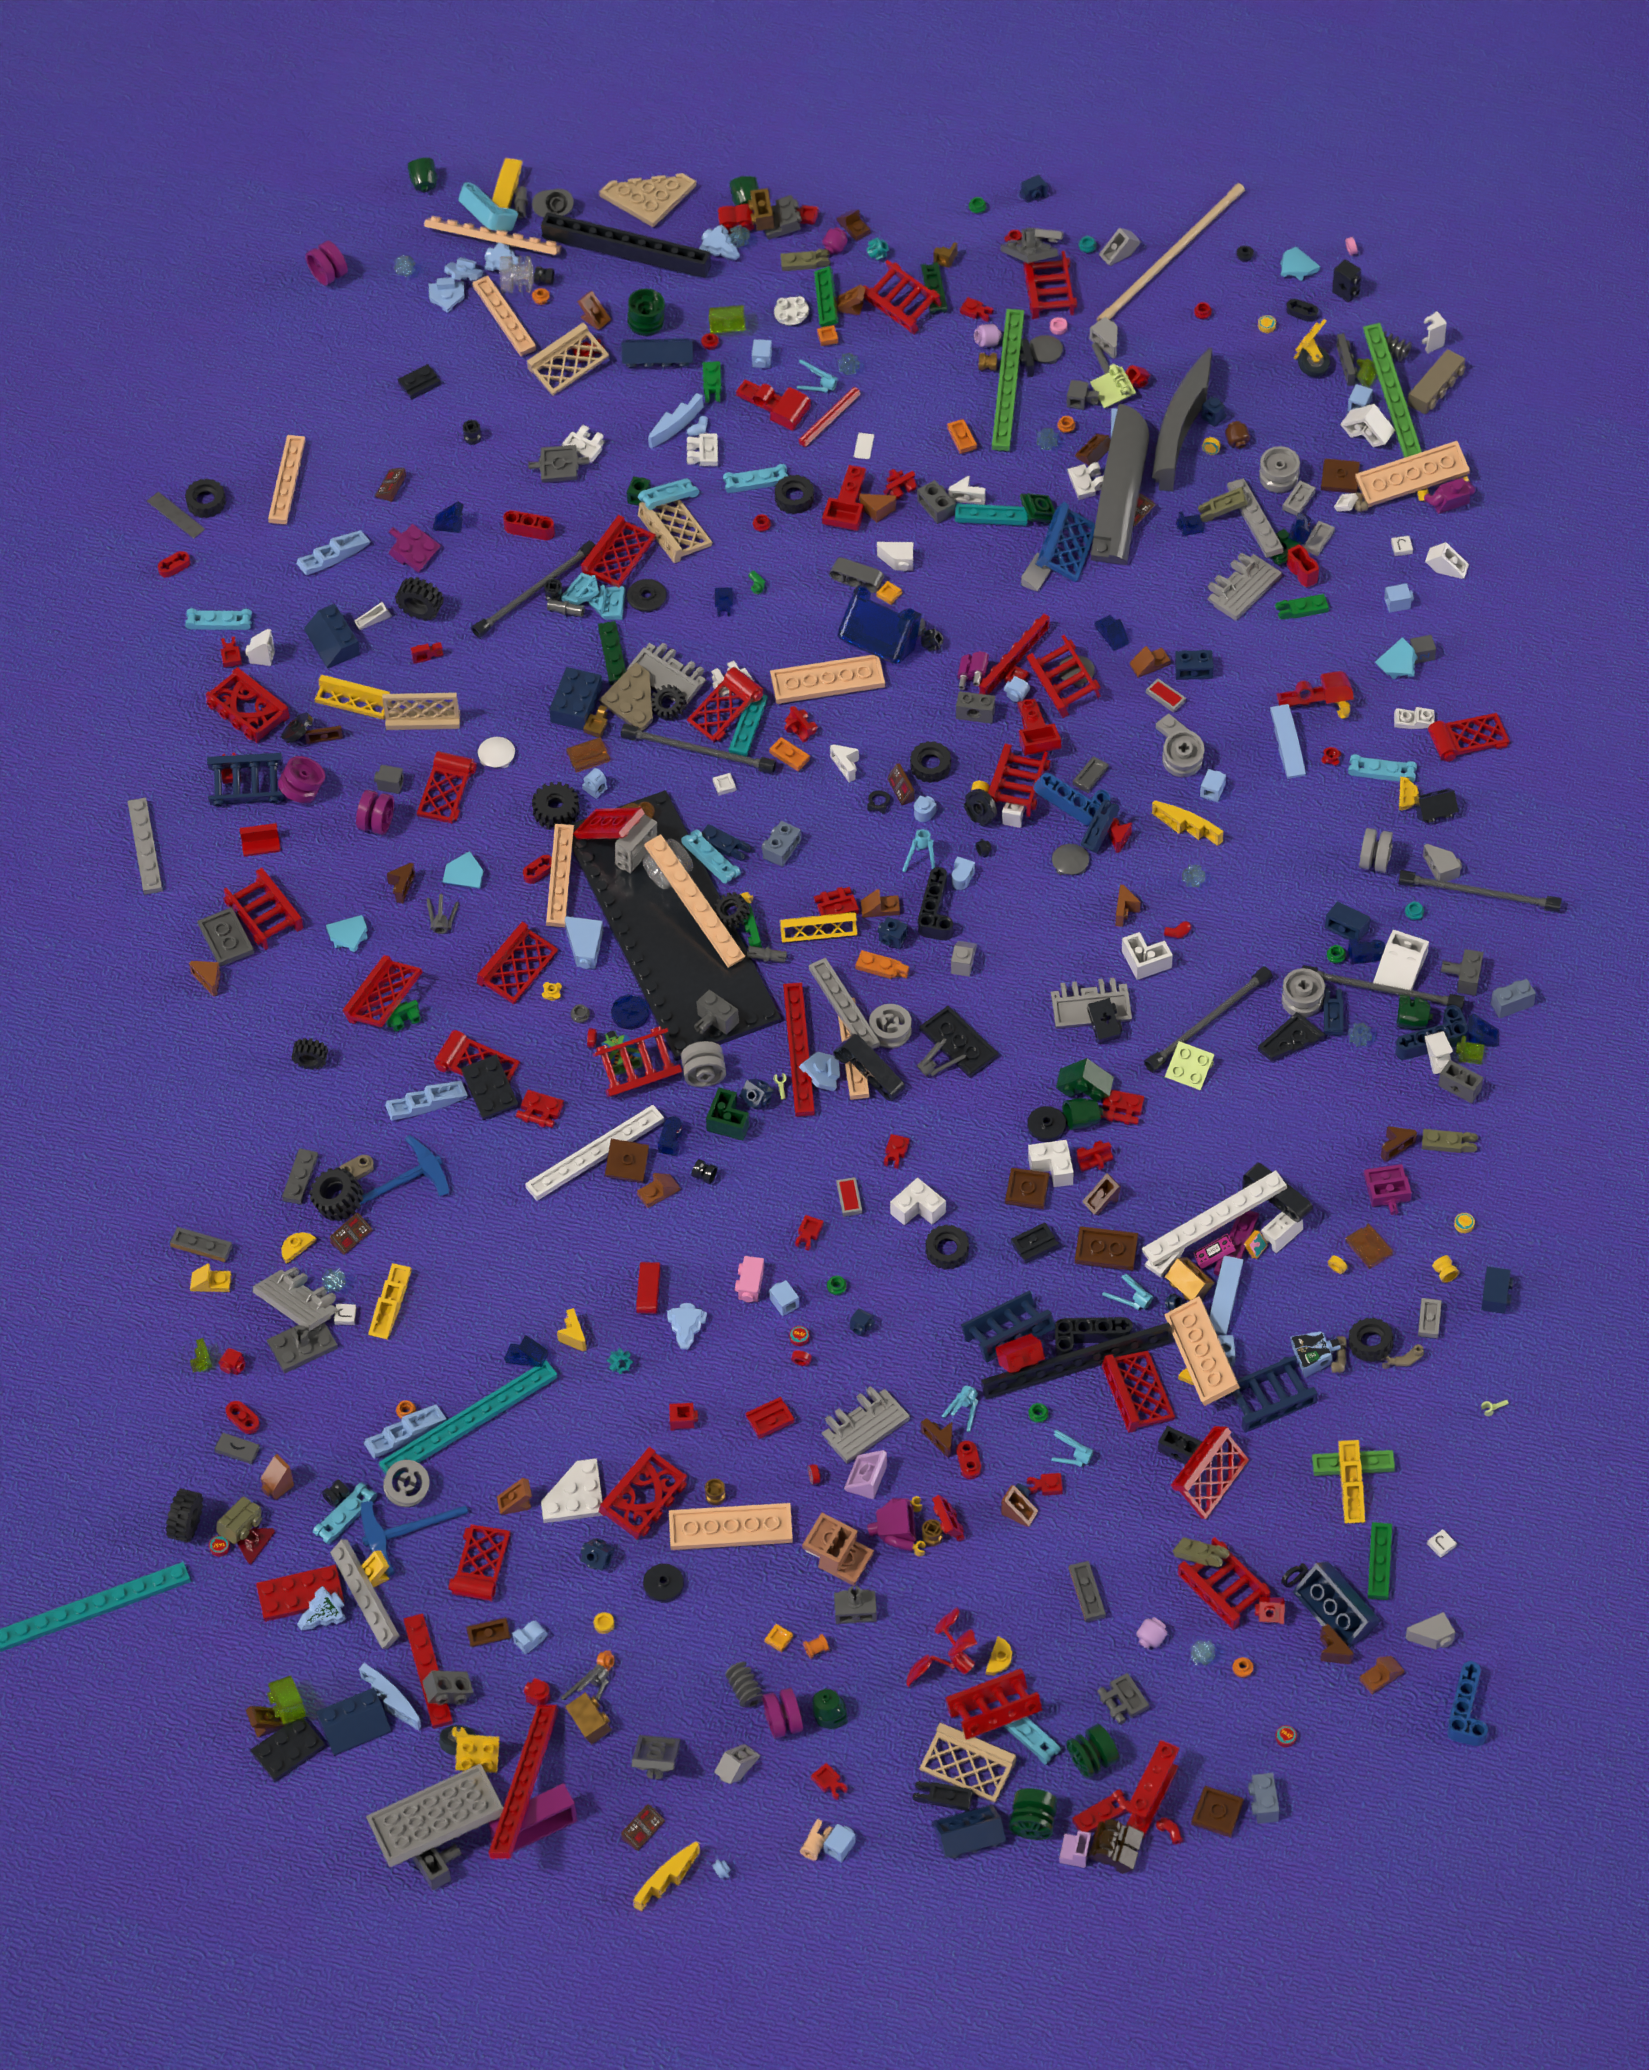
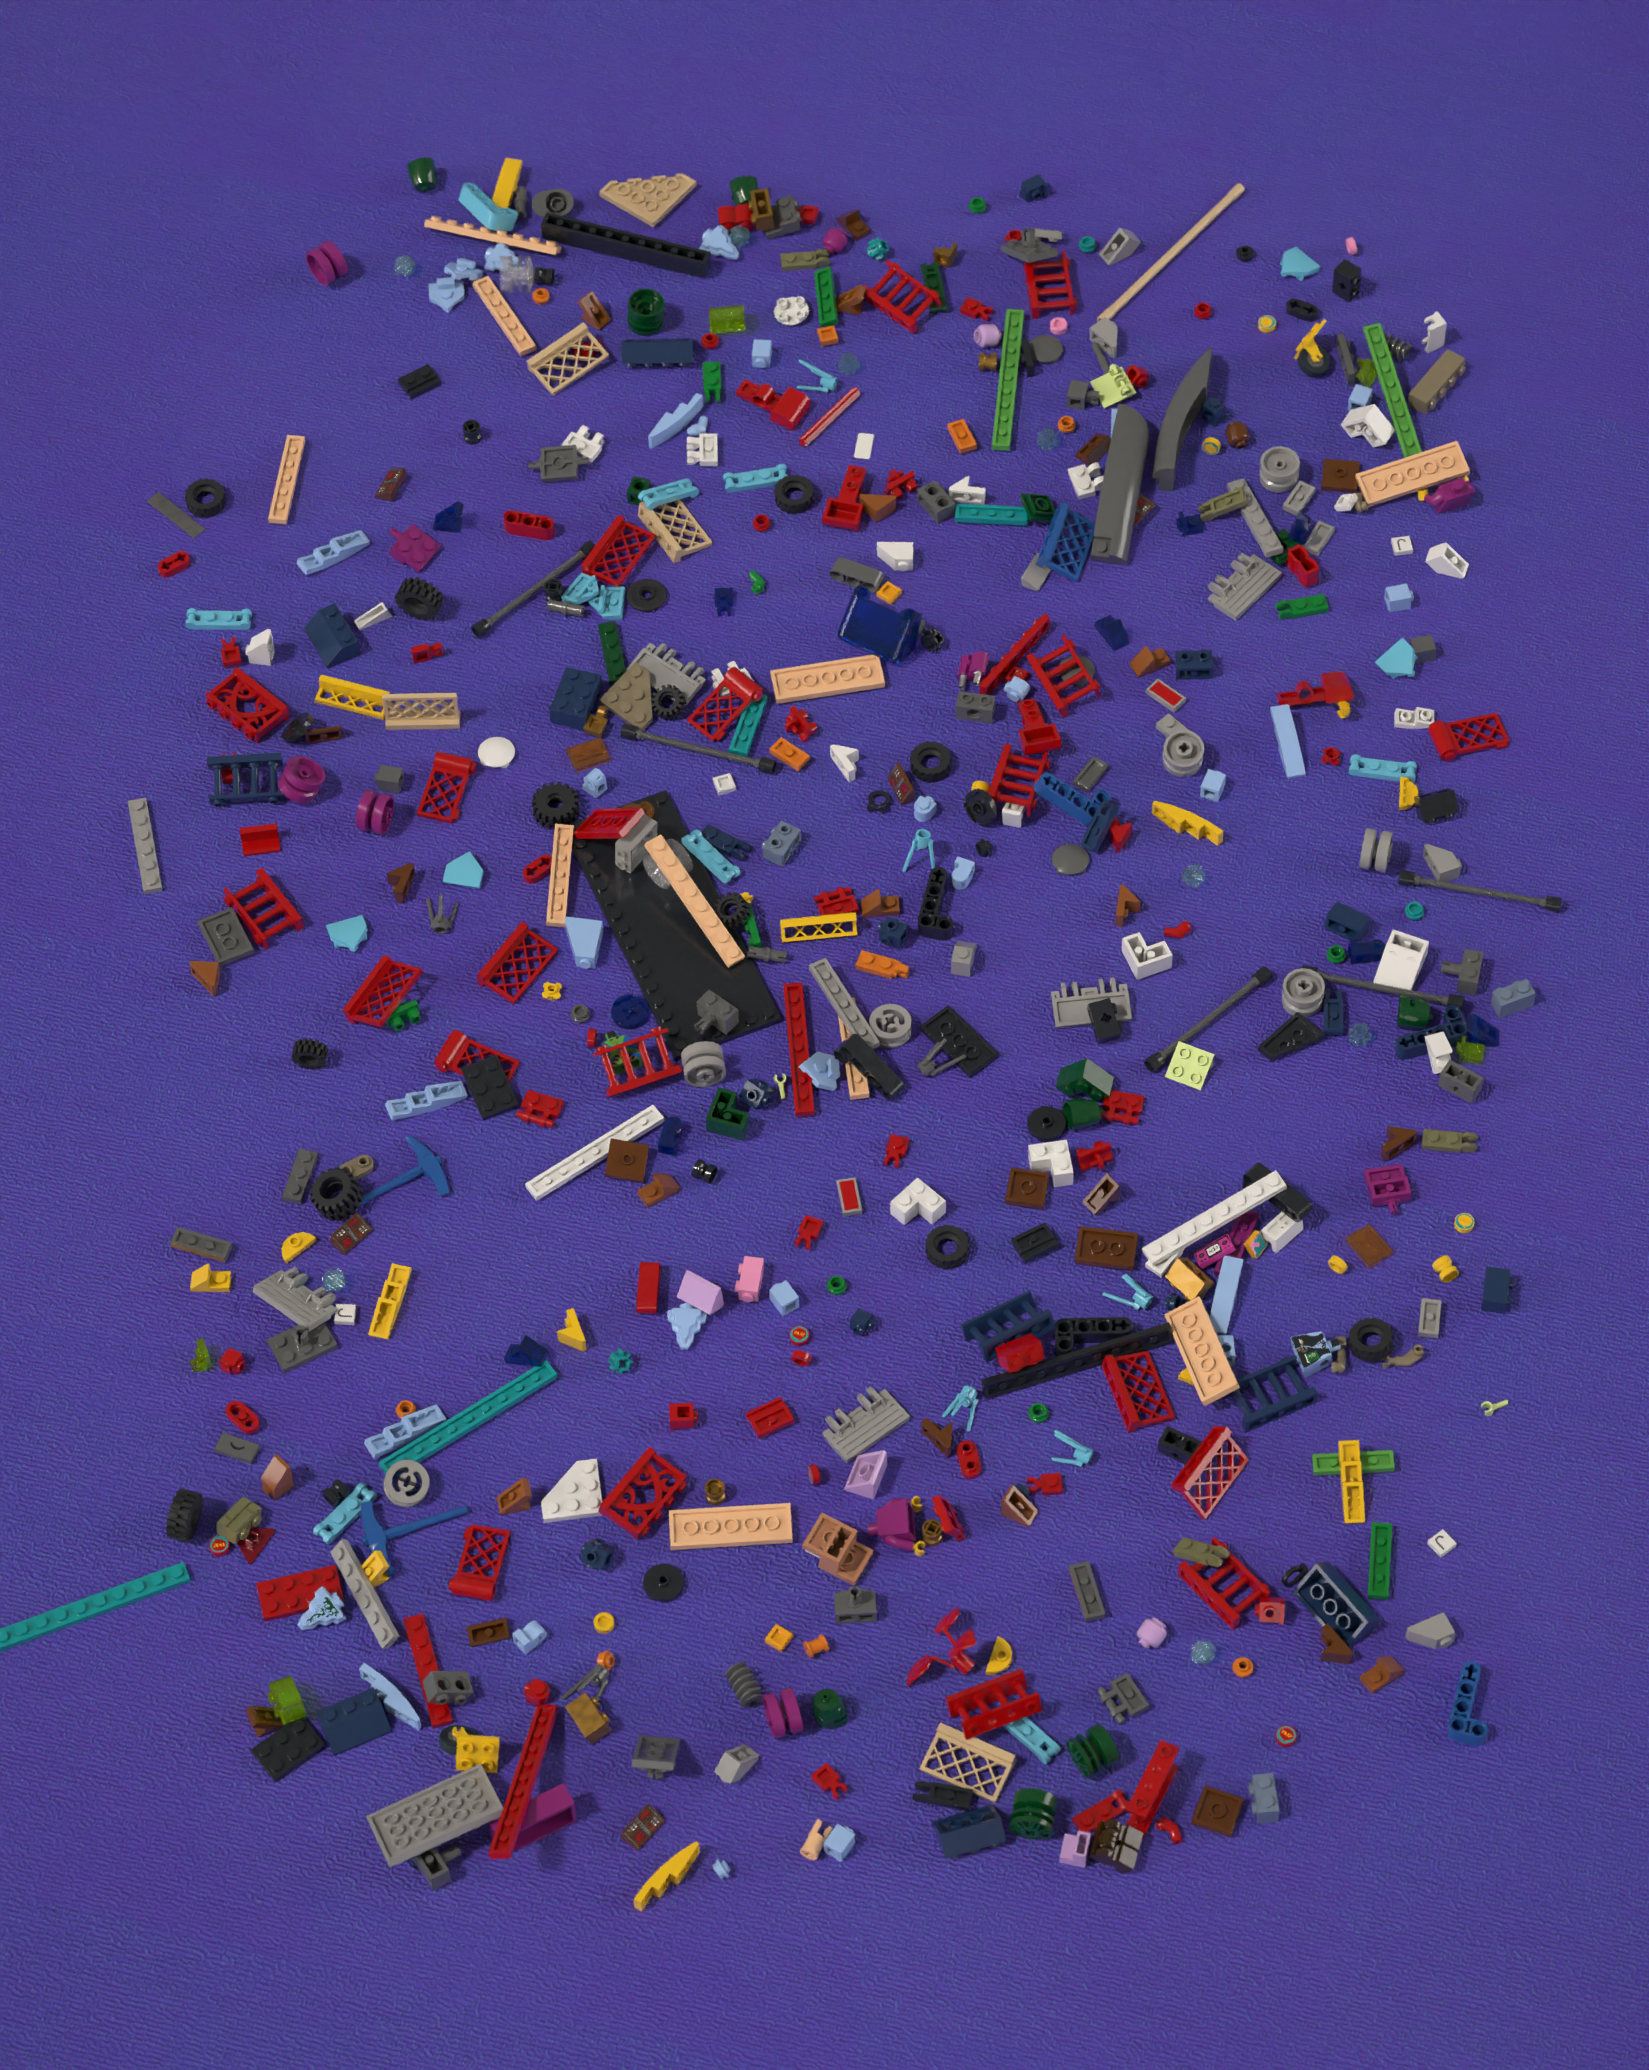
(700, 1293): none -> lavender slope

